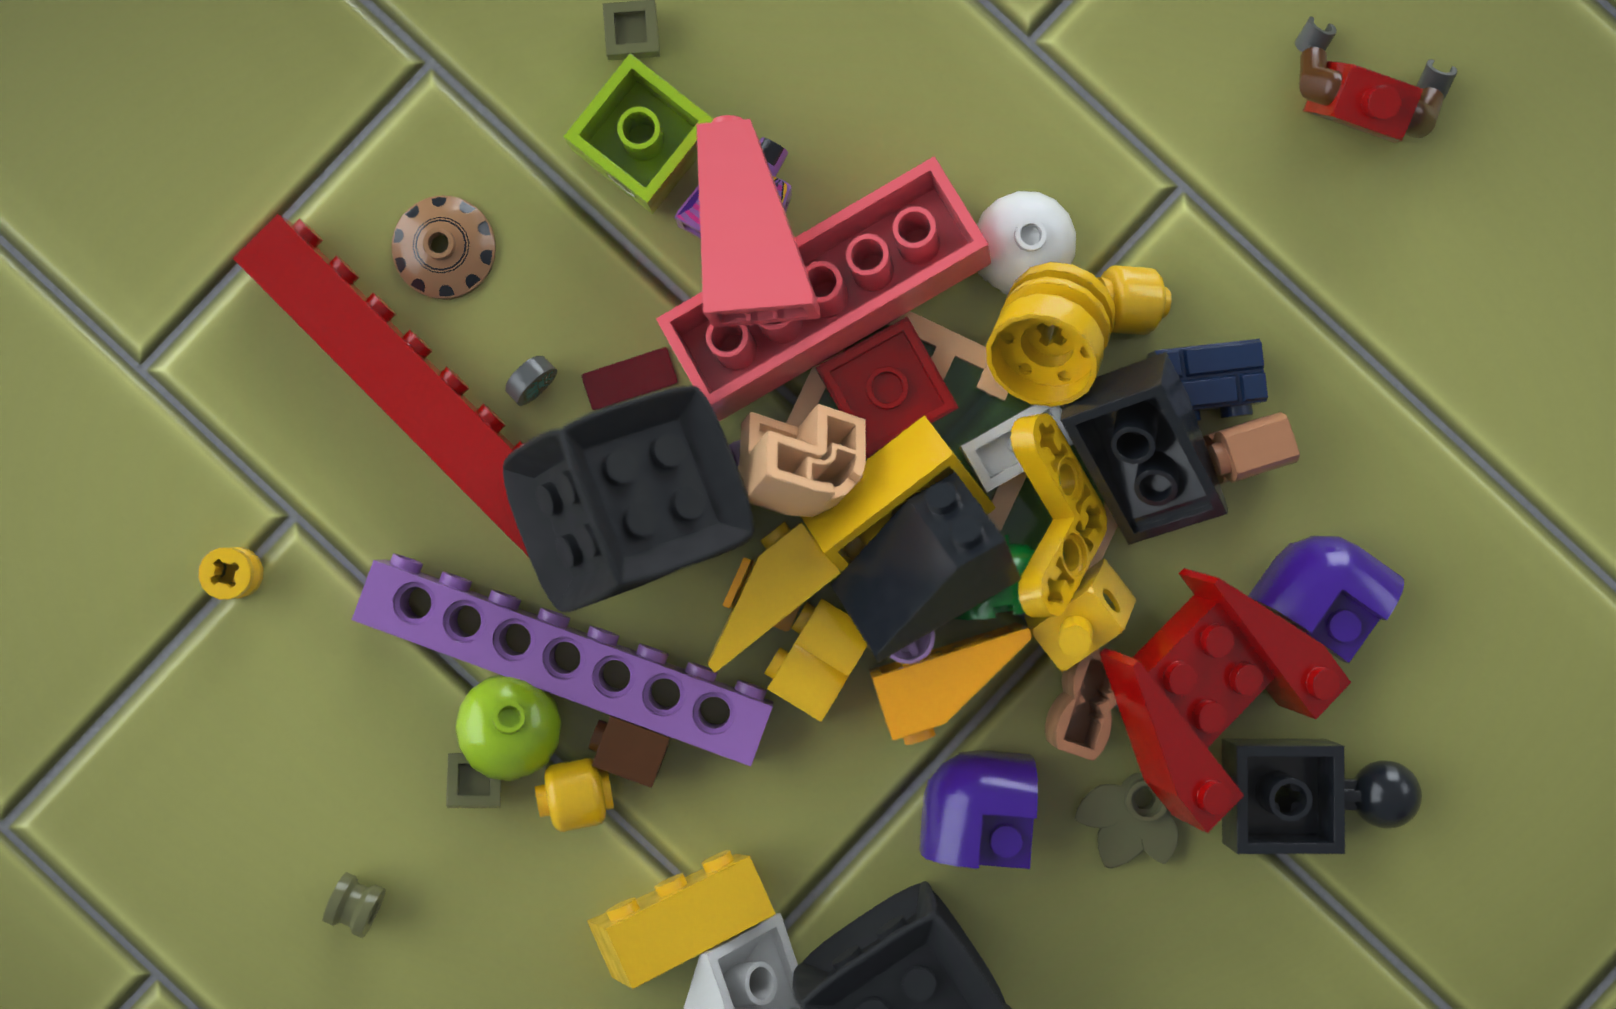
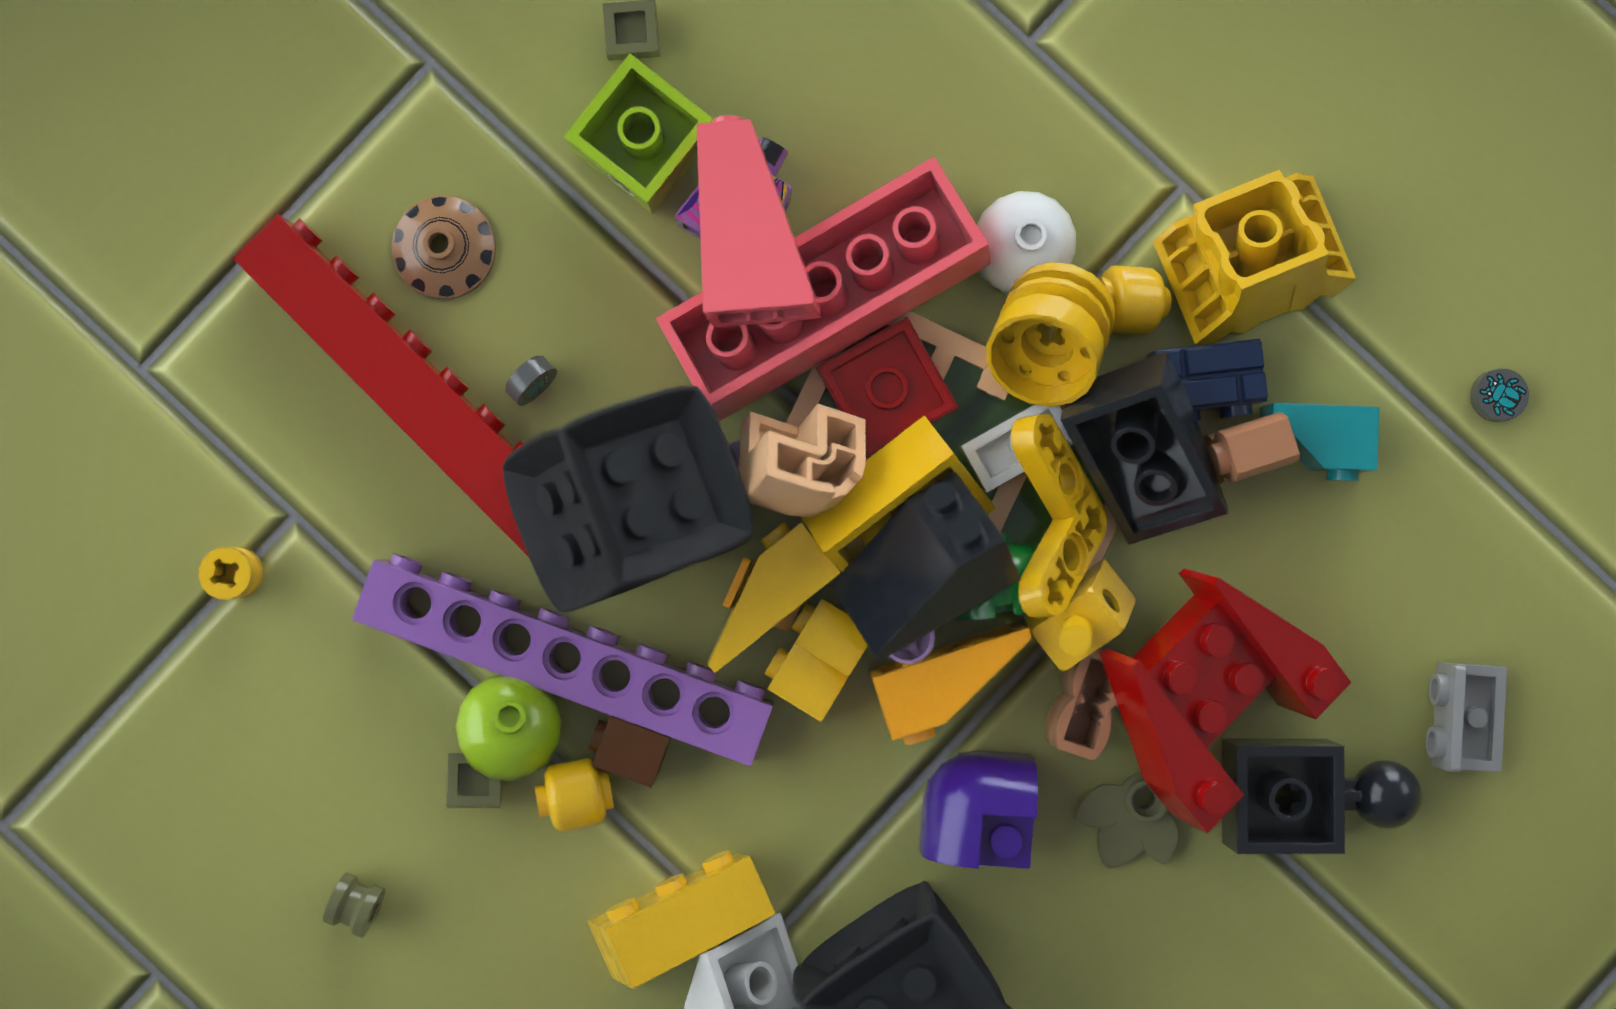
(629, 378): dark red sticker -> none
(1253, 255): none -> yellow slope
(1330, 591): dark purple brick -> none
(1333, 437): none -> teal slope
(1364, 97): torso -> none
(1467, 717): none -> light grey bracket
(1499, 395): none -> tile

